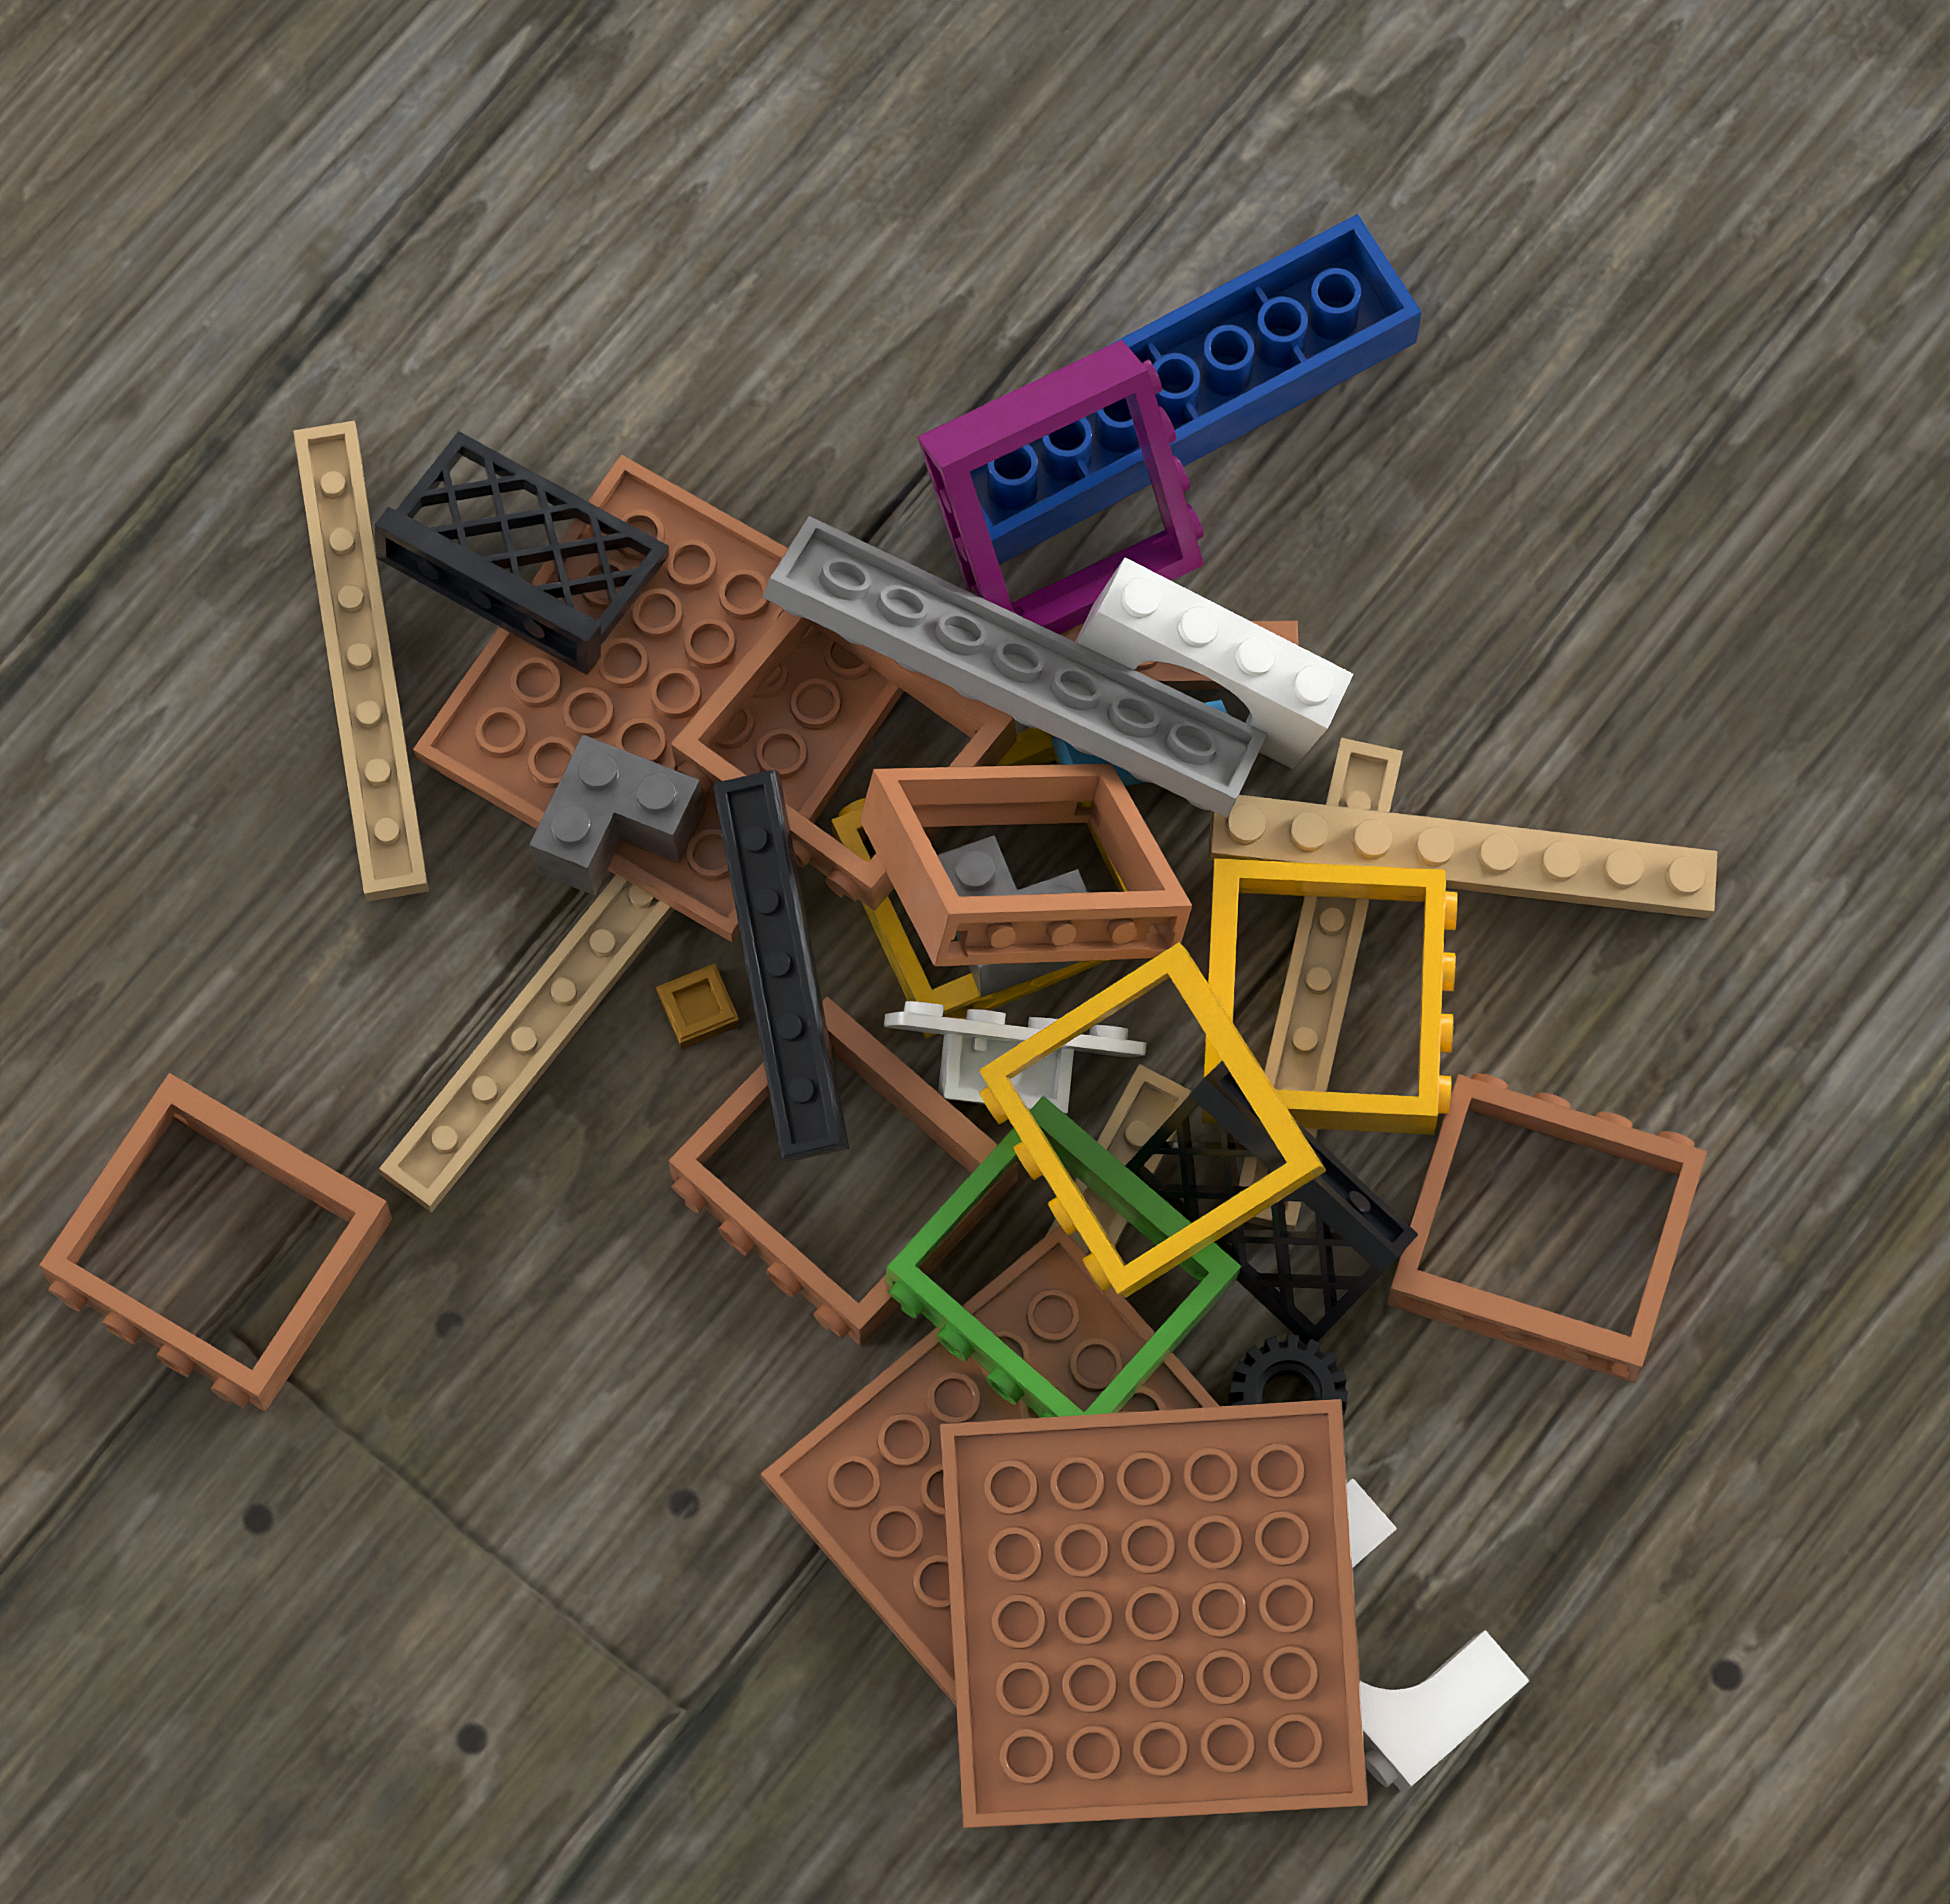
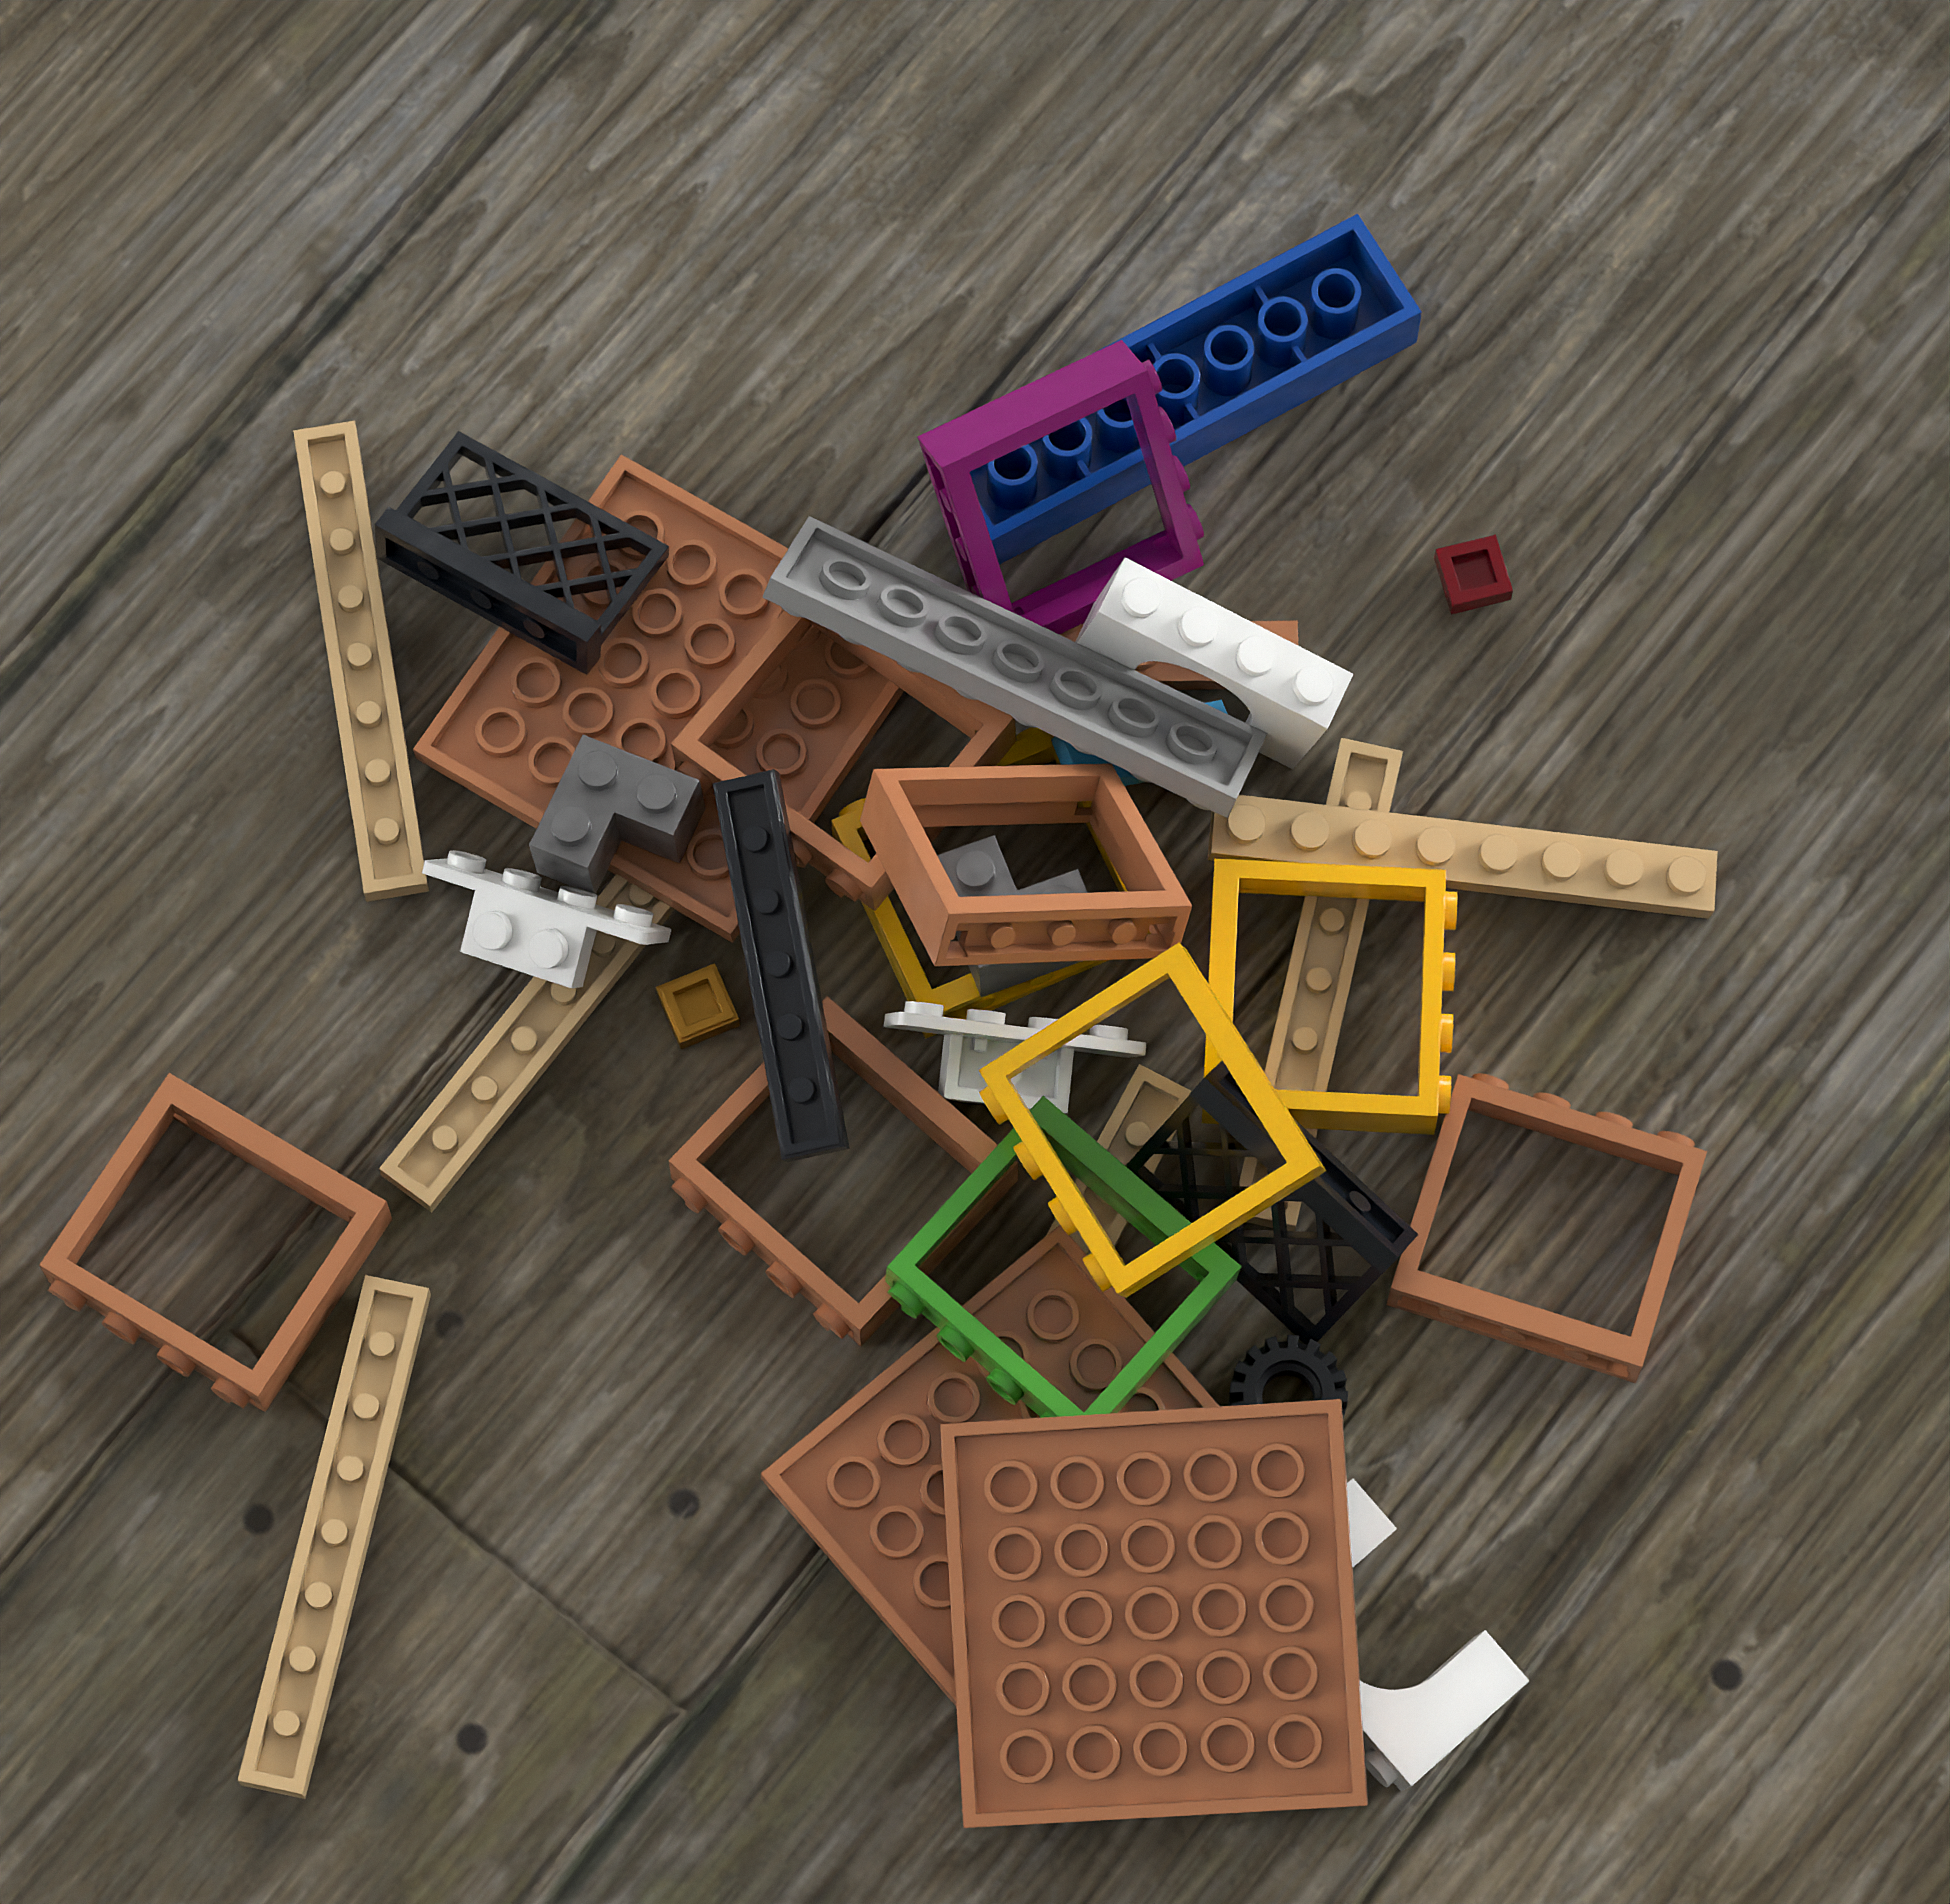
(334, 1538): none -> tan plate
(535, 927): none -> white bracket
(1473, 574): none -> dark red plate

